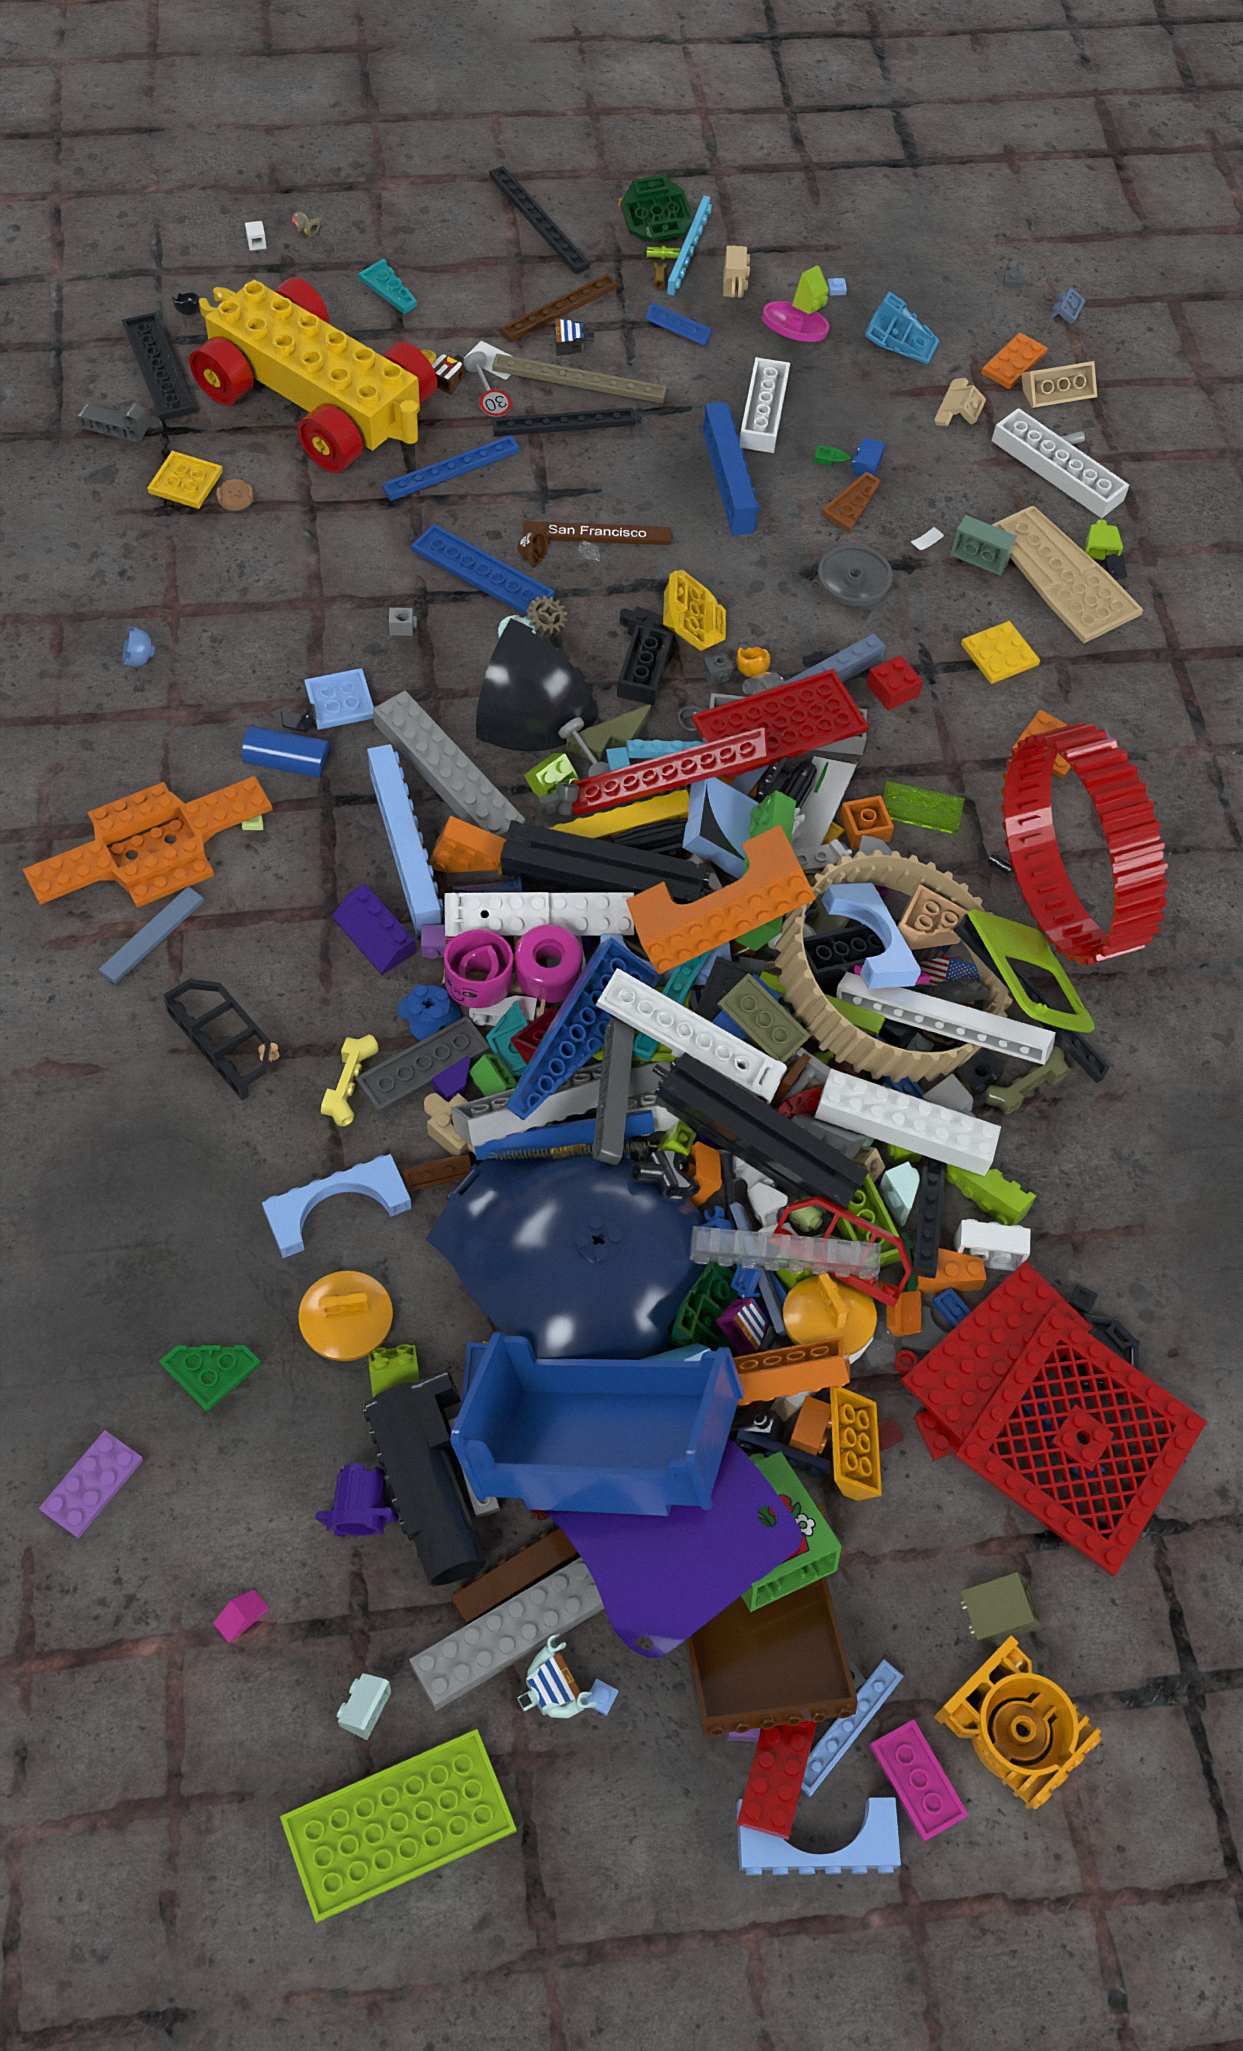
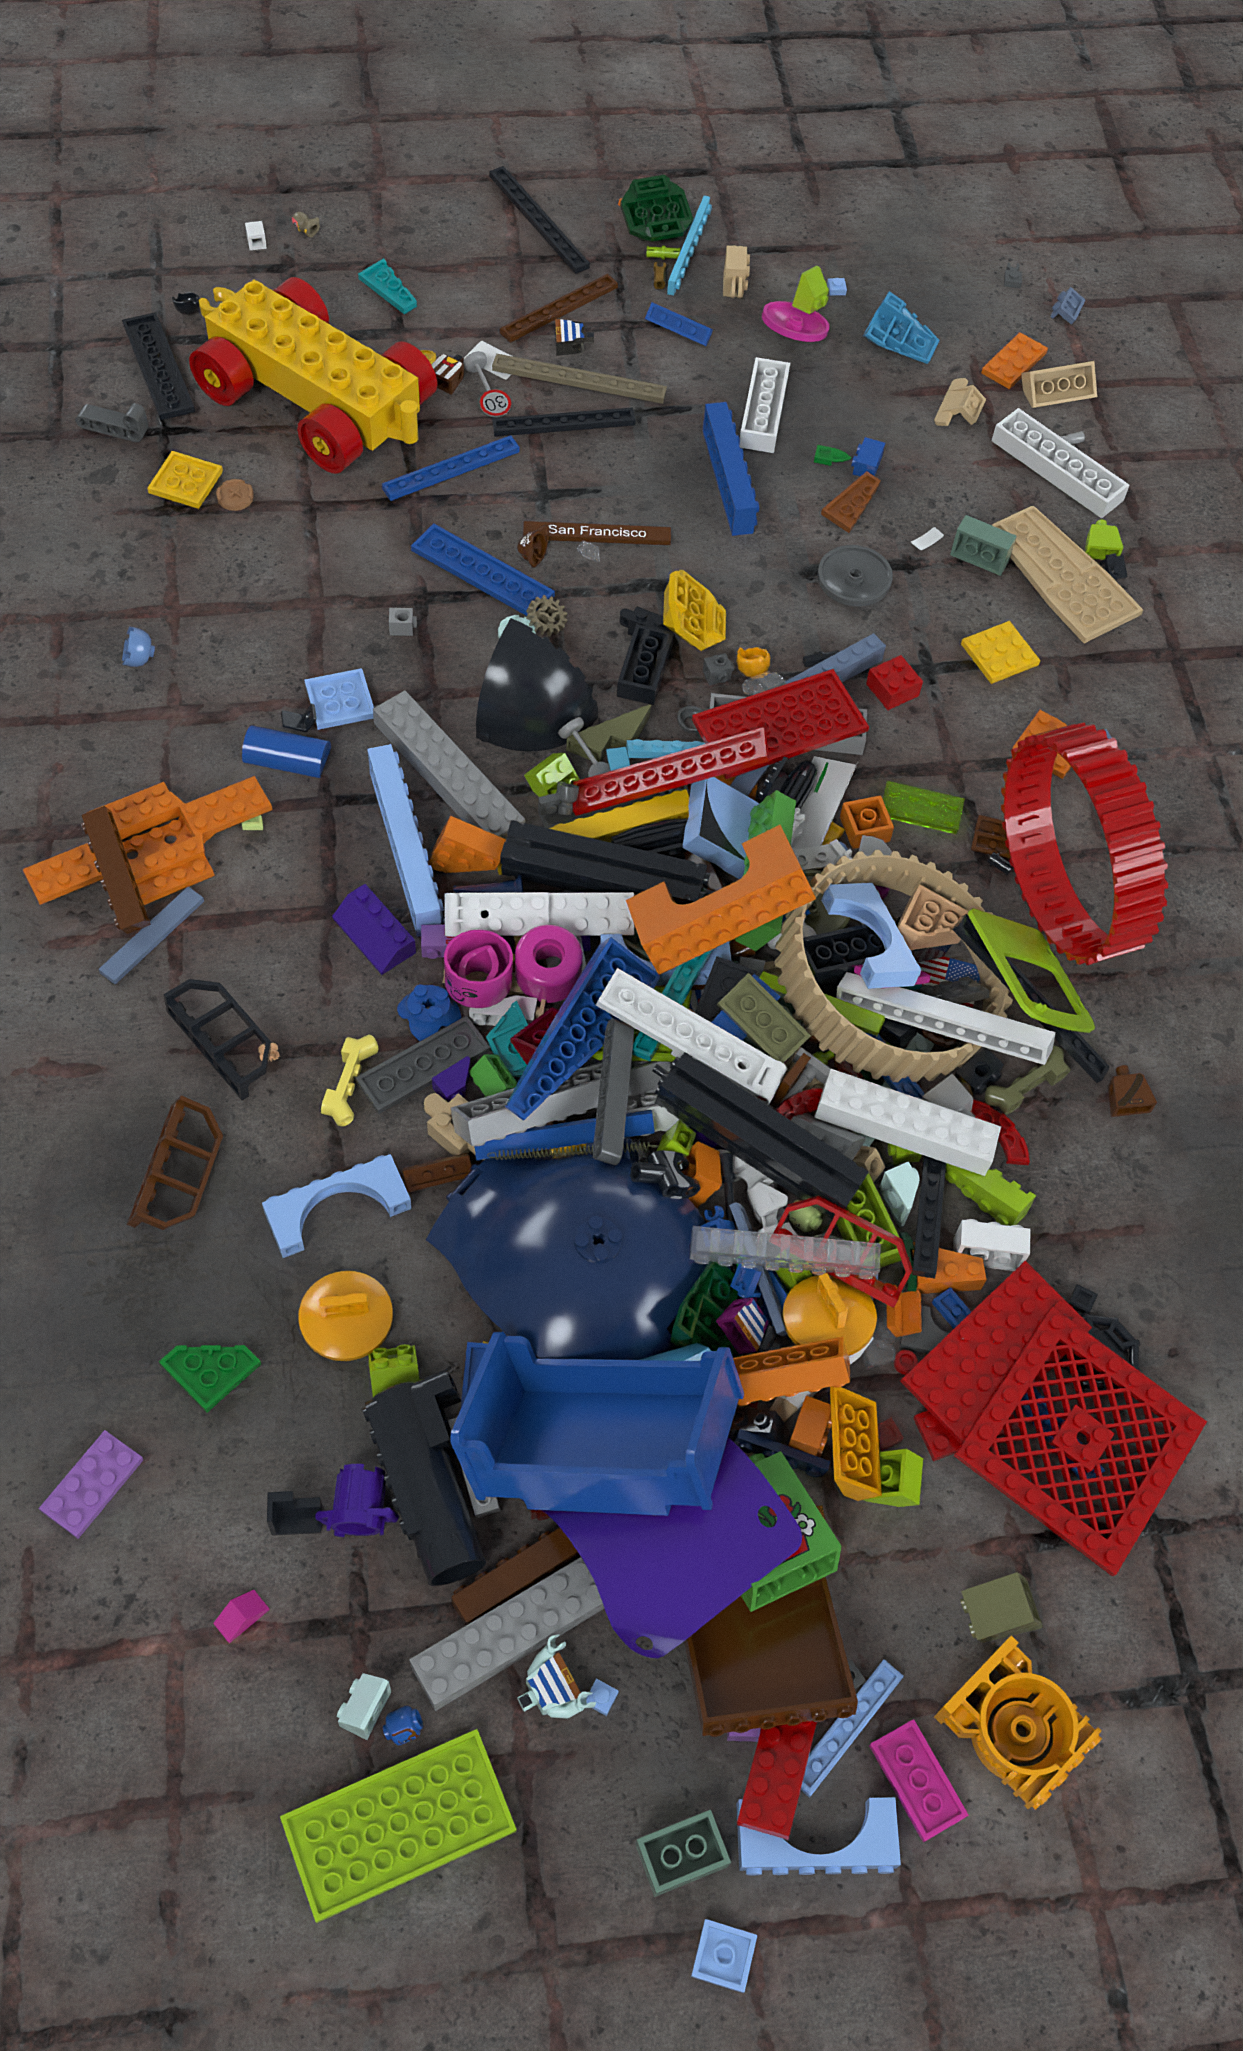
(115, 870): none -> reddish brown brick
(161, 1154): none -> reddish brown plate
(292, 1515): none -> black panel
(403, 1725): none -> blue head
(682, 1853): none -> sand green brick
(724, 1956): none -> light blue plate
(899, 1478): none -> lime slope
(990, 837): none -> reddish brown slope
(1009, 1138): none -> red tile
(1129, 1093): none -> reddish brown torso

